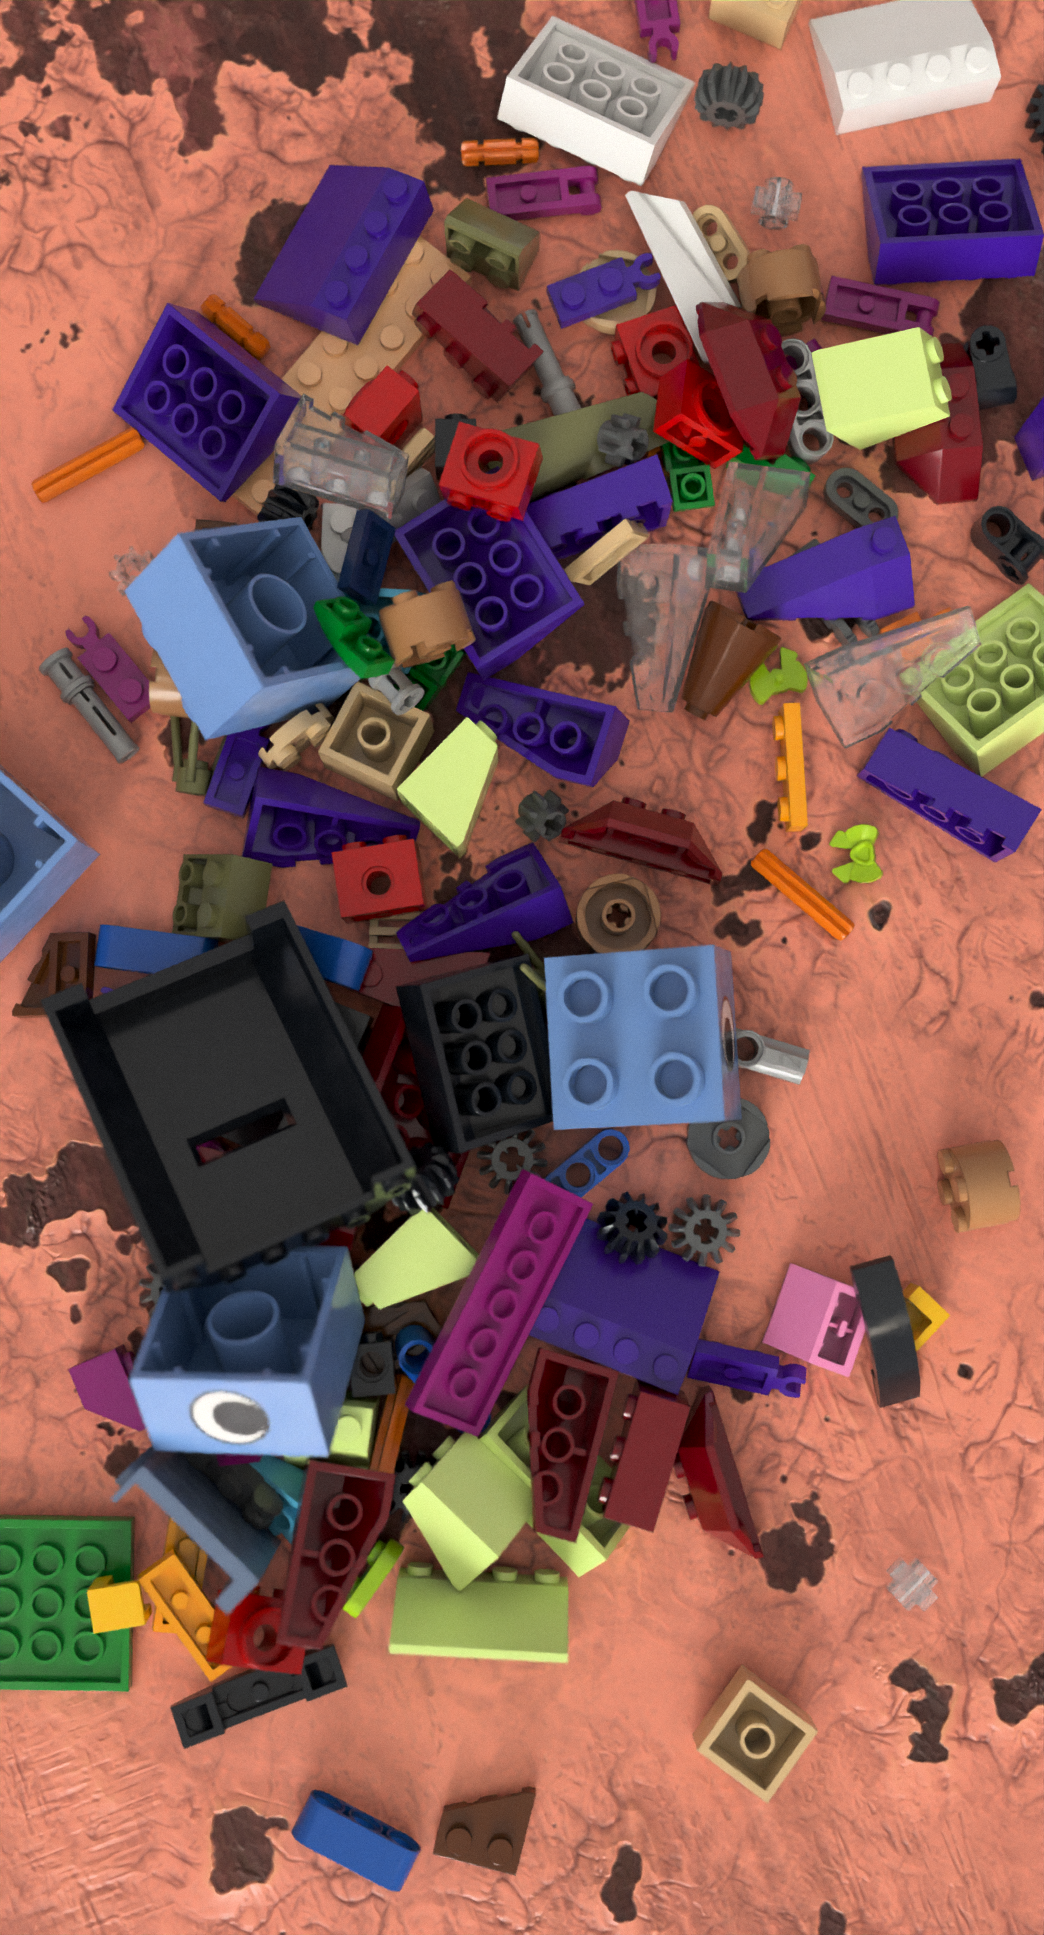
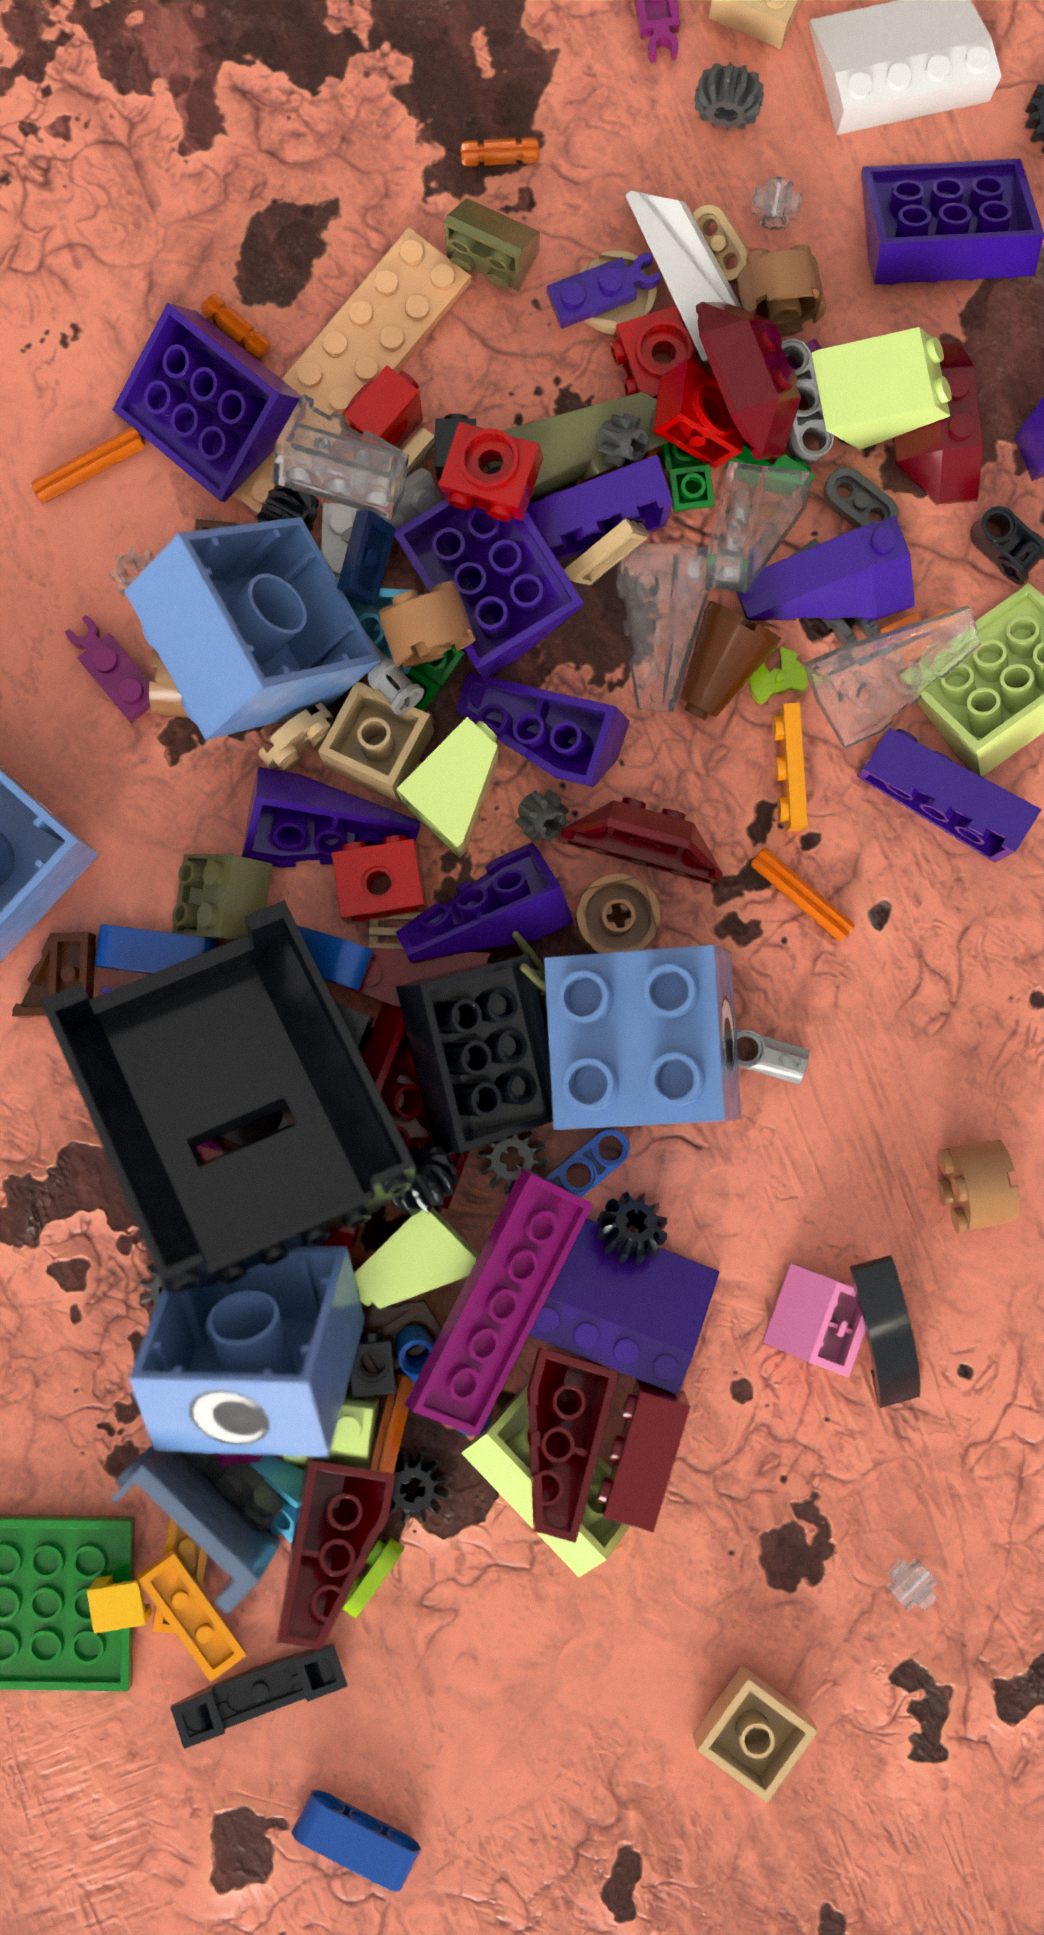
(77, 687): light grey pin -> none
(106, 1387): magenta slope -> none
(190, 774): olive plant -> none
(233, 1636): red brick -> none
(236, 771): dark purple plate -> none
(347, 249): dark purple slope -> none
(347, 632): green slope -> none
(467, 1507): yellowish green slope -> none
(474, 336): dark red wedge -> none
(486, 1831): reddish brown wing -> none
(489, 1619): yellowish green slope -> none
(544, 193): magenta plate -> none
(557, 388): light grey pin -> none
(594, 100): white slope -> none
(713, 1219): dark grey gear -> none
(713, 1478): dark red wedge -> none
(730, 1162): dark grey plate -> none
(744, 1369): dark purple plate -> none
(861, 841): lime piece -> none
(877, 307): magenta plate -> none
(923, 1313): yellow panel -> none
(993, 372): black piece -> none

